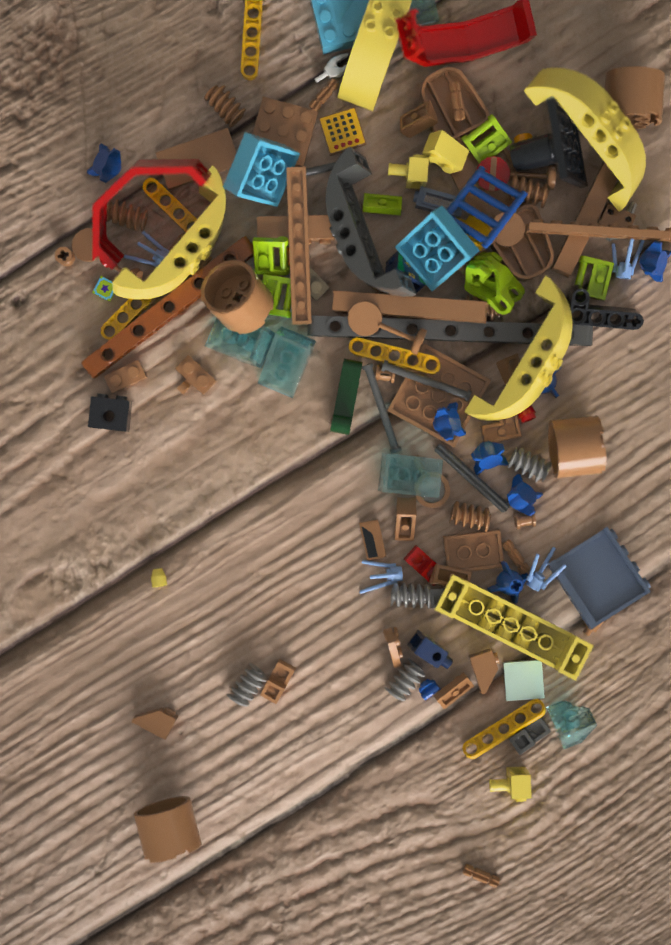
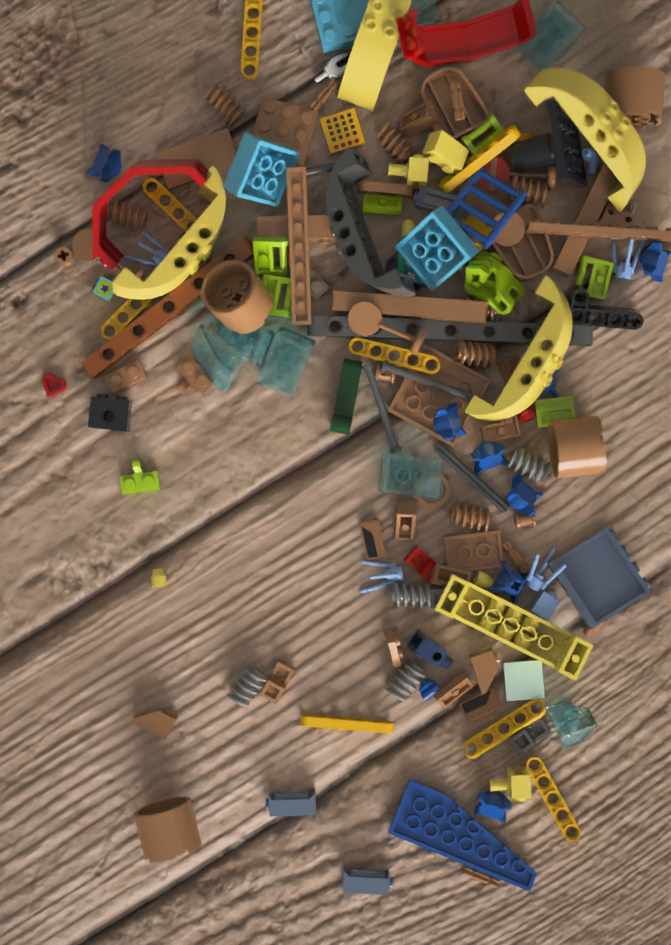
(53, 384): none -> red tile
(140, 480): none -> lime plate
(217, 358): none -> clear light blue slope
(291, 804): none -> sand blue window
(347, 723): none -> yellow beam
(367, 881): none -> sand blue window
(381, 188): none -> medium nougat beam
(394, 144): none -> medium nougat piece
(407, 227): none -> light yellow hose
(443, 826): none -> blue wing
(474, 352): none -> medium nougat piece
(480, 158): none -> yellow beam
(480, 705): none -> medium nougat slope
(482, 579): none -> light yellow hose
(493, 805): none -> blue piece
(545, 604): none -> light blue brick
(553, 410): none -> lime plate
(555, 34): none -> clear light blue slope
(556, 806): none -> yellow beam
(592, 159): none -> light blue arm

